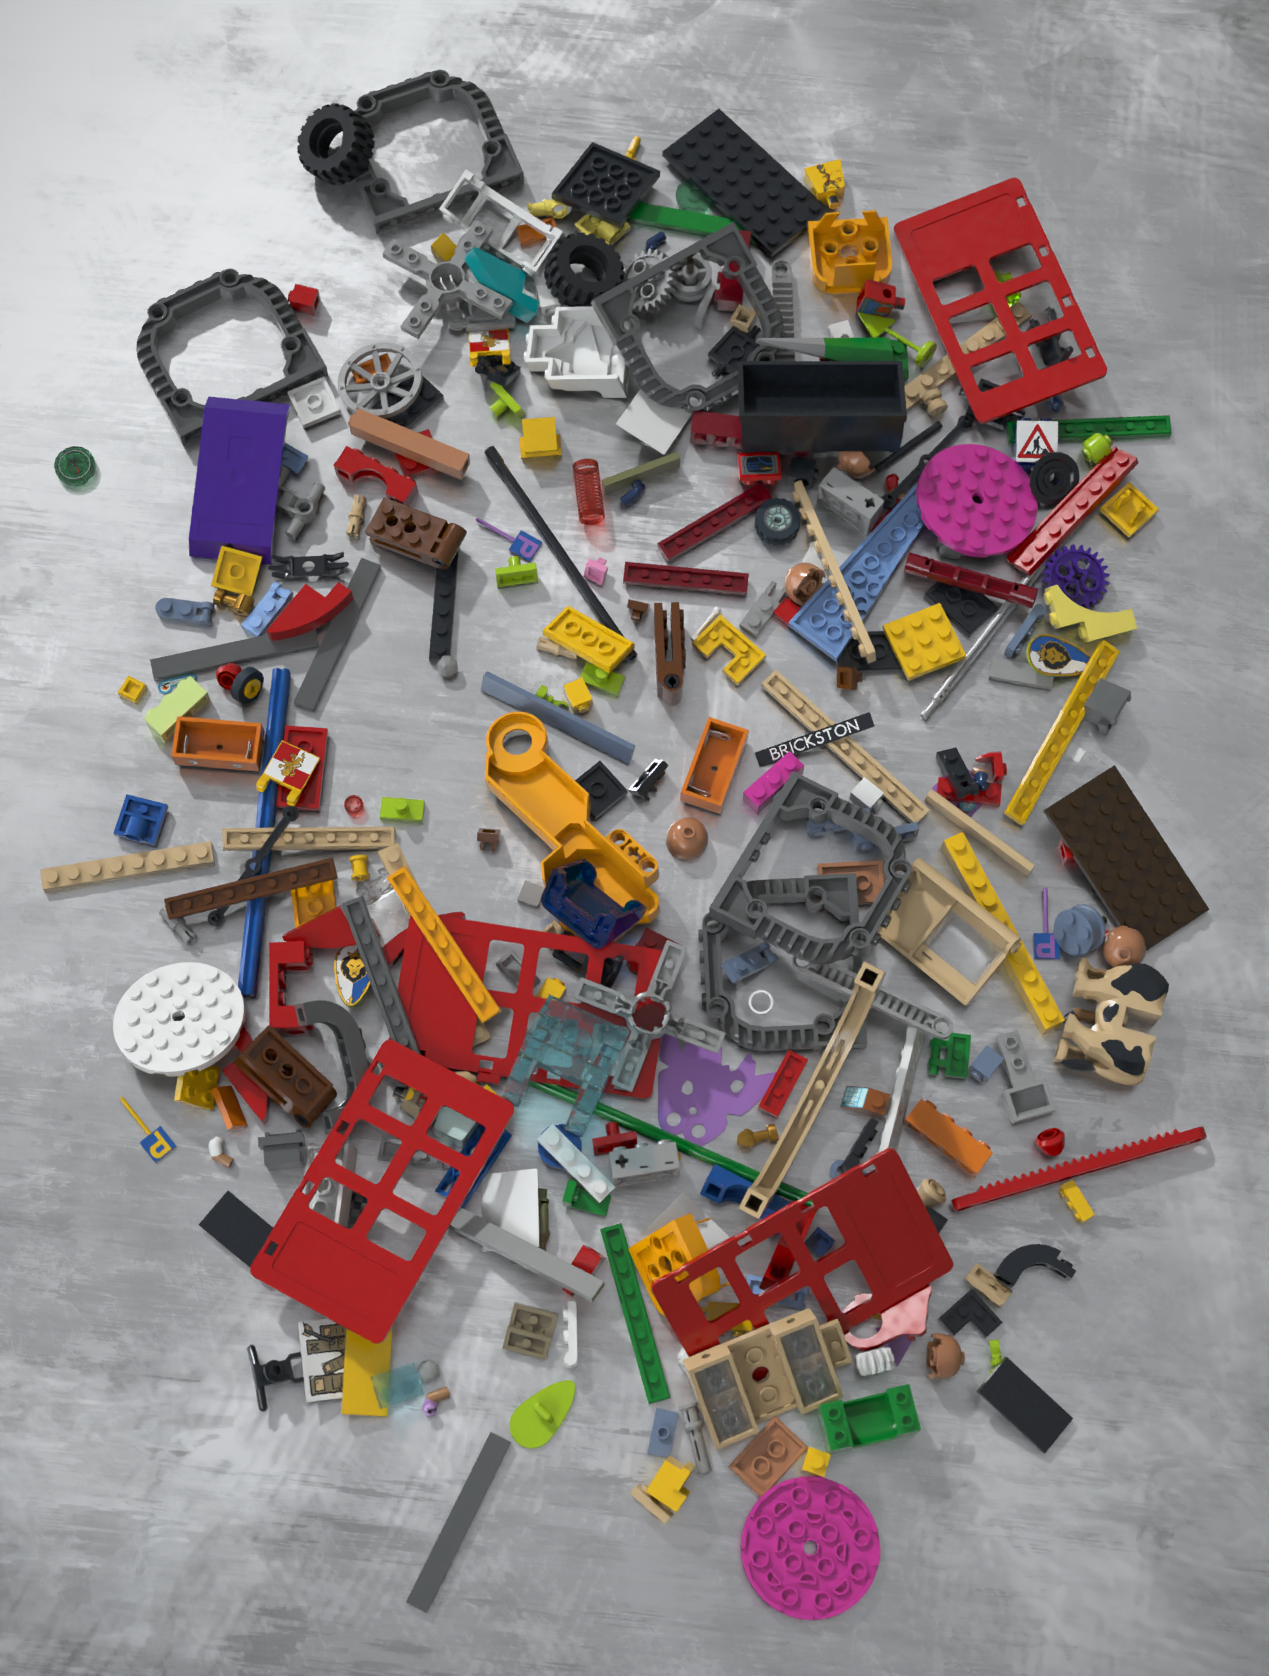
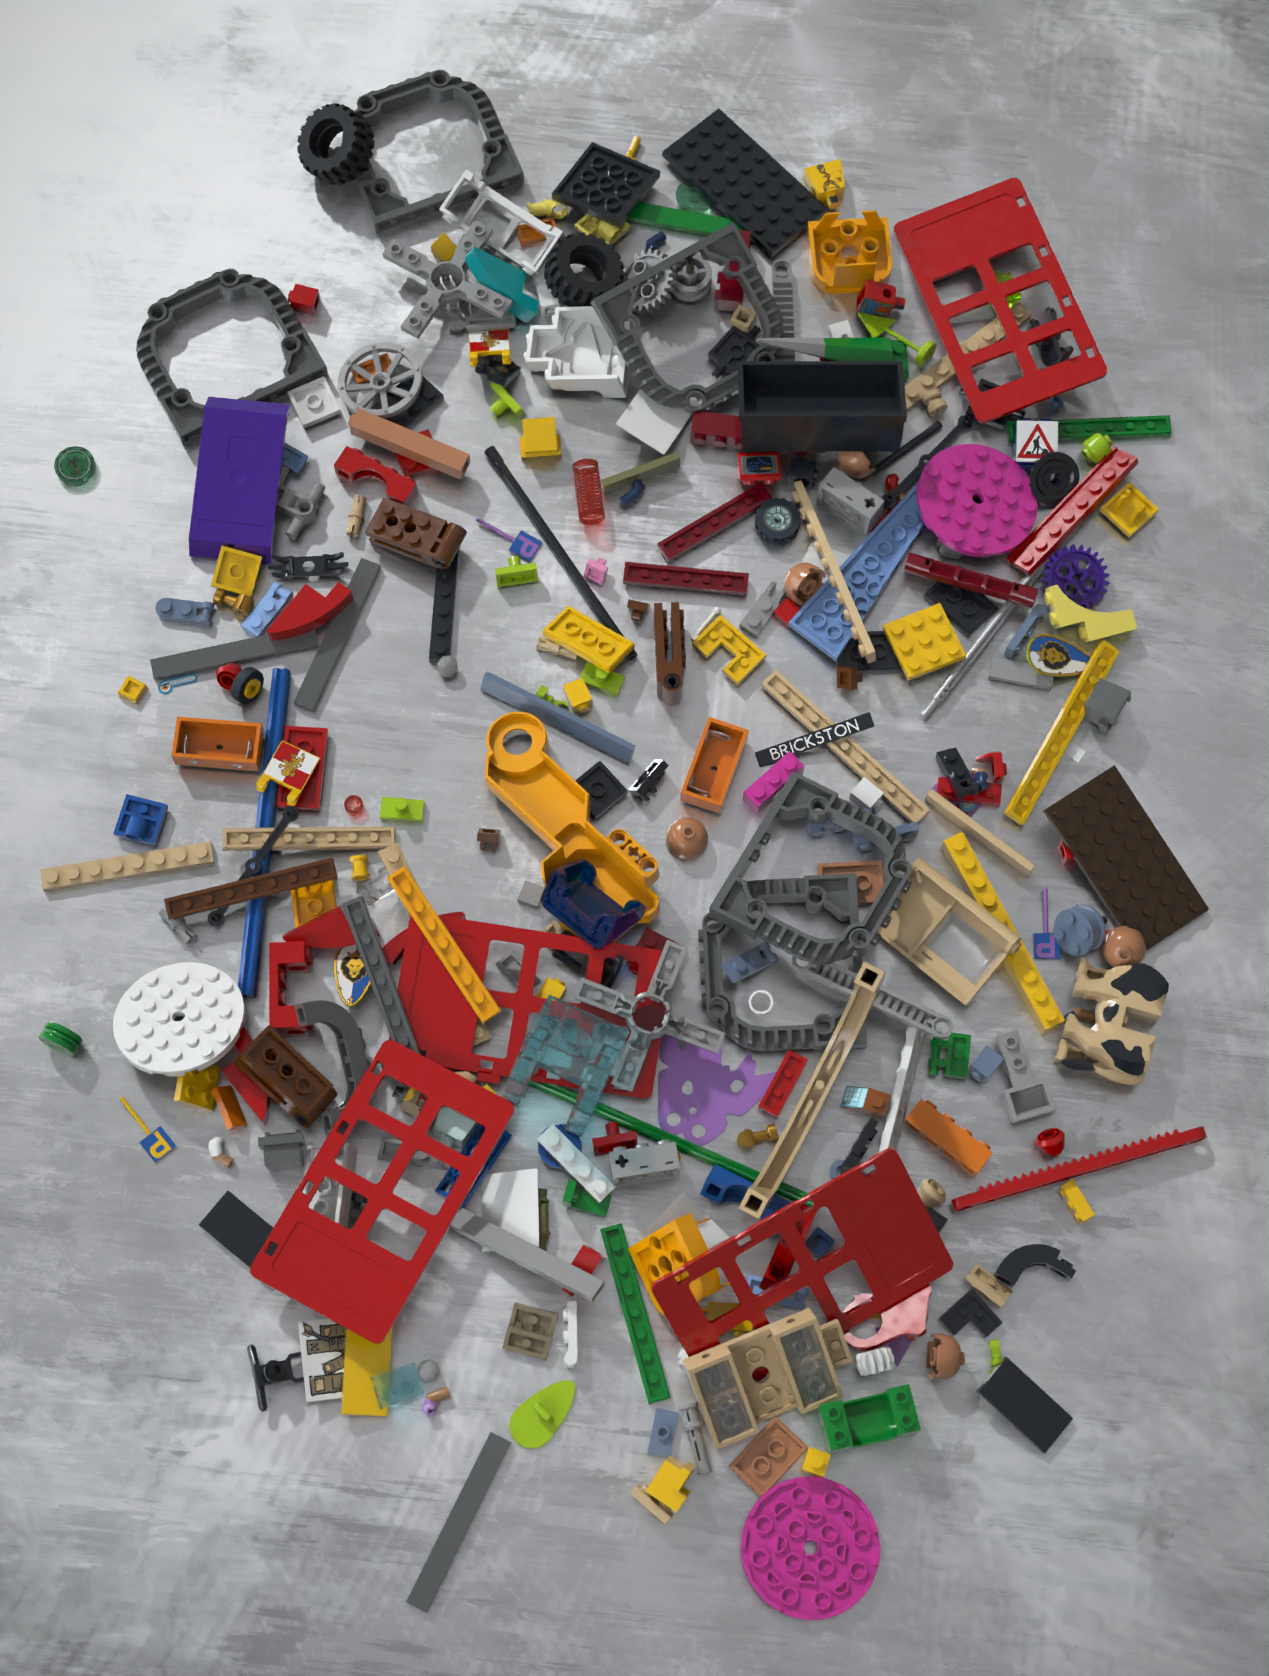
(60, 1039): none -> green head
(182, 702): yellowish green brick -> none
(705, 306): light grey tile -> none

